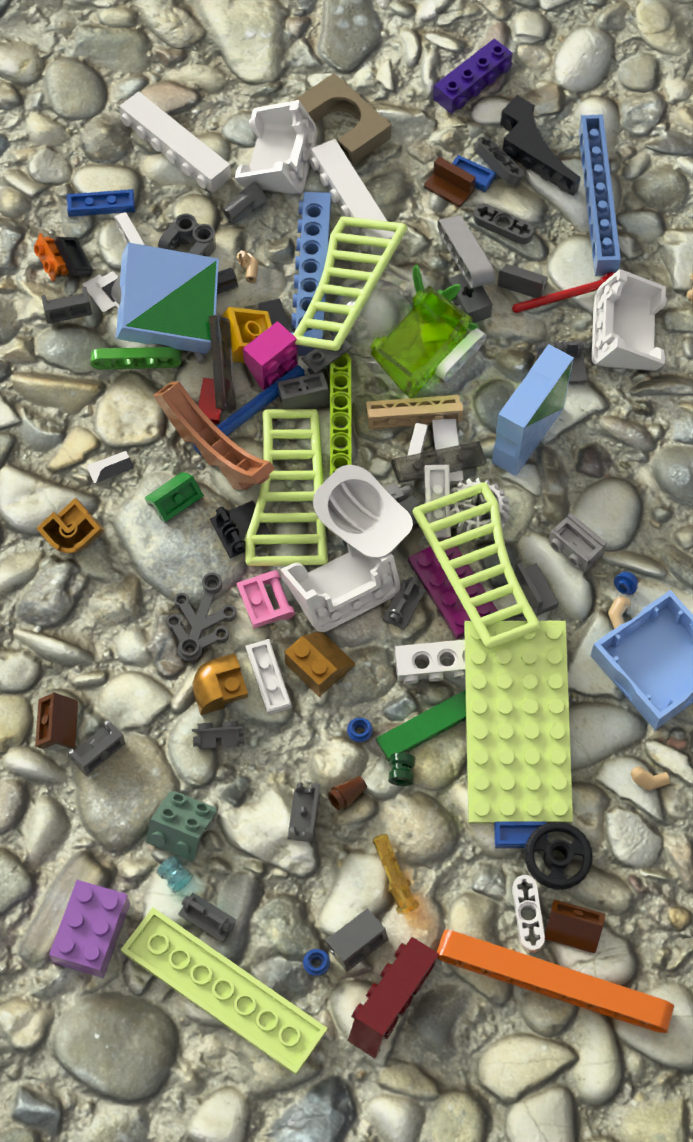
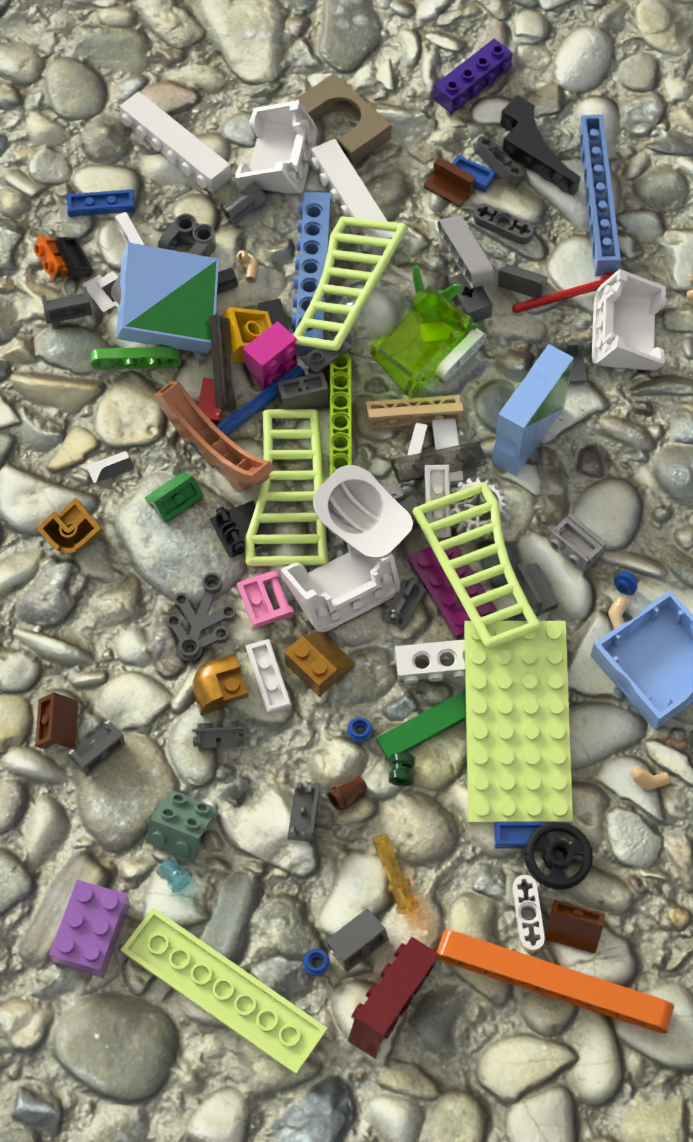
(206, 917): dark grey hinge -> none

